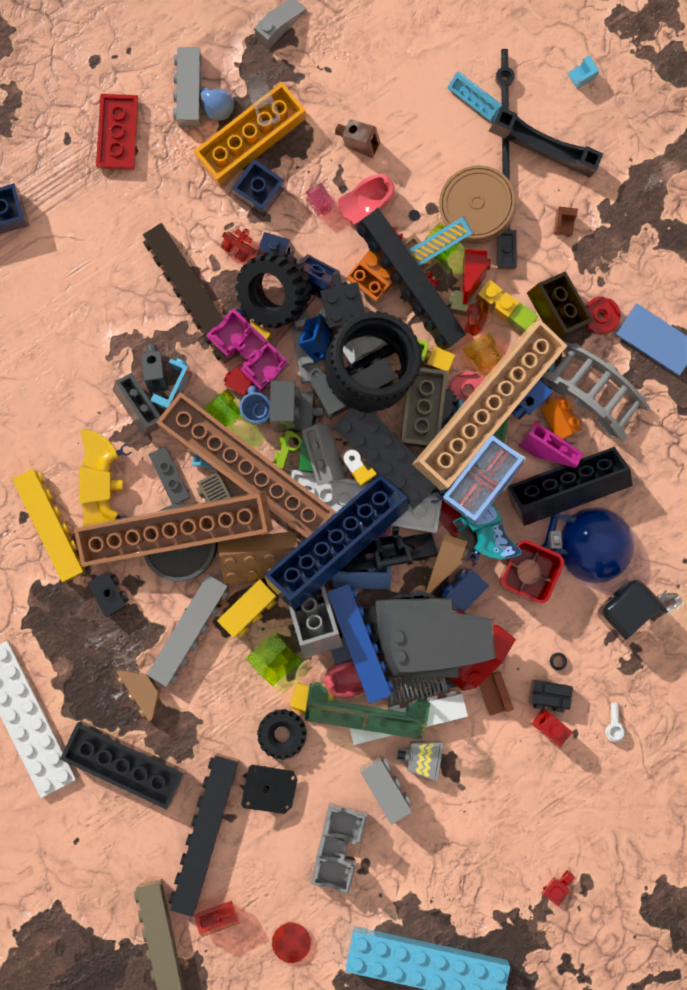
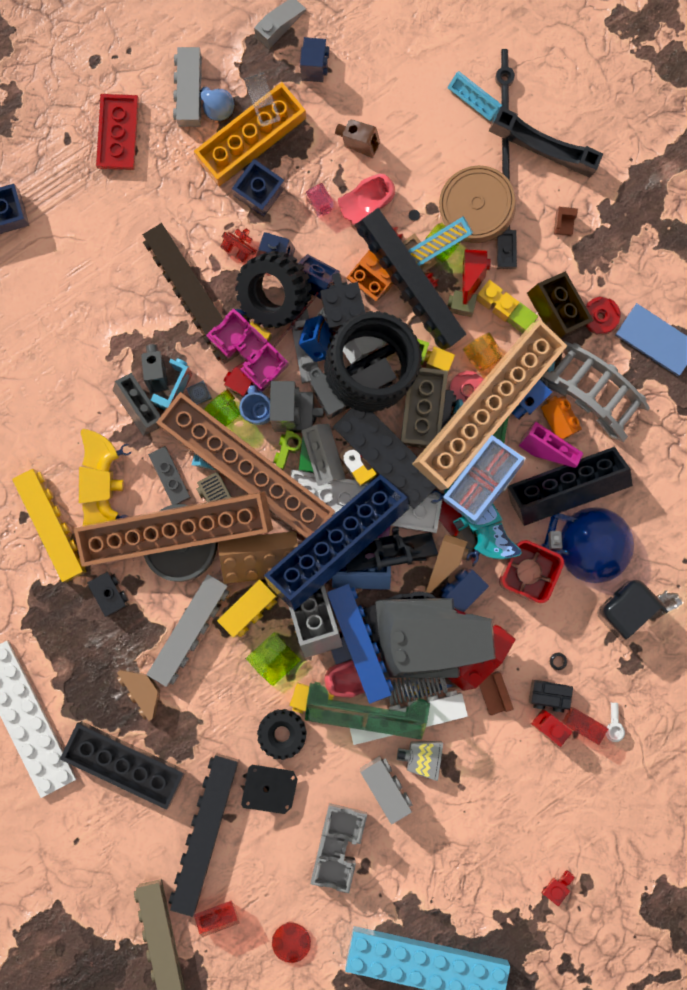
(199, 393): none -> tile
(314, 59): none -> dark blue brick
(477, 317): clear red dish -> none
(584, 73): medium azure panel -> none
(585, 725): none -> clear red brick

